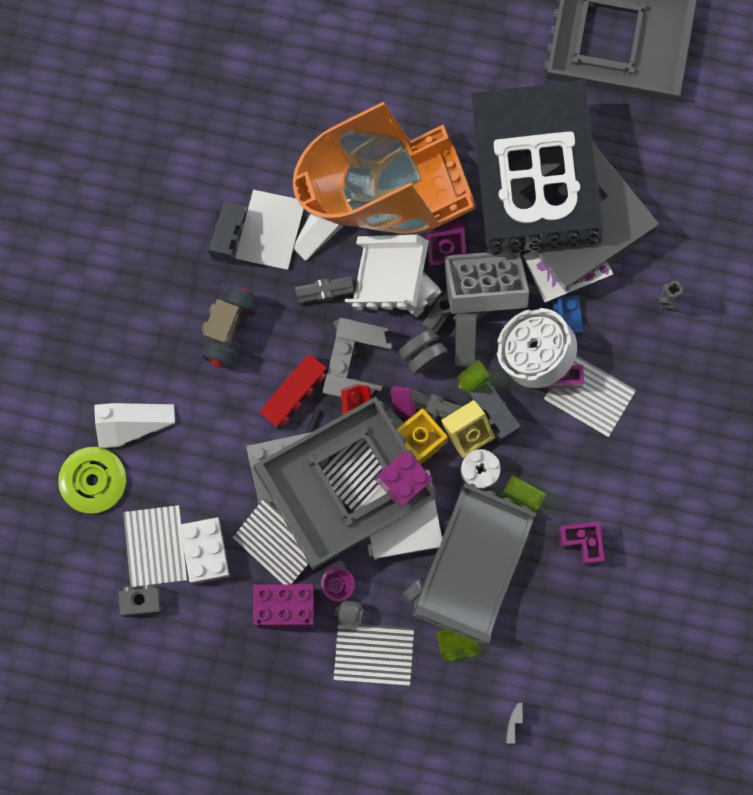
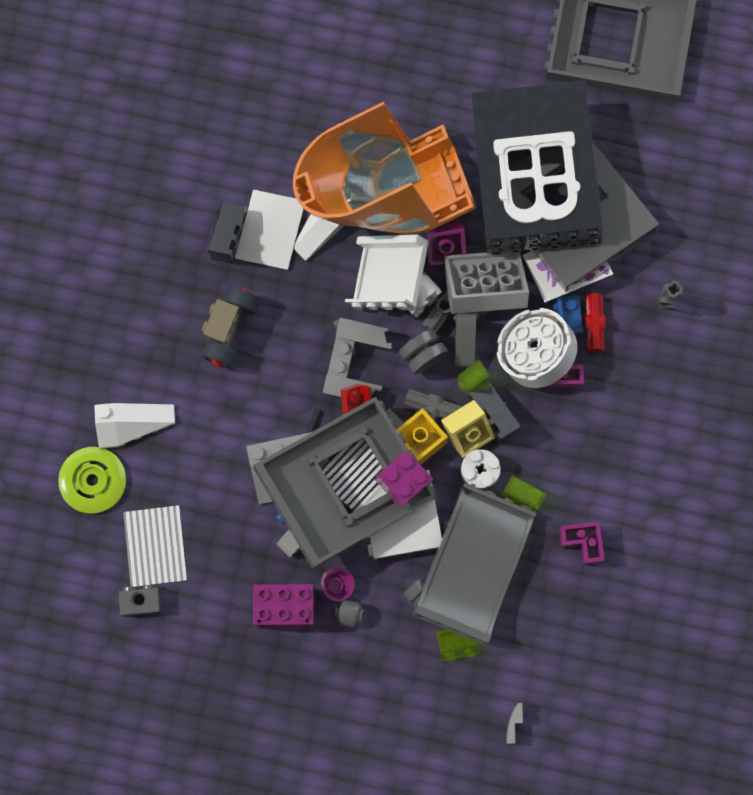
(204, 551): white brick -> none
(272, 543): sticker -> none
(293, 391): red brick -> none
(324, 290): dark grey piece -> none
(374, 654): sticker -> none
(402, 402): magenta slope -> none
(595, 322): none -> red piece
(597, 402): sticker -> none

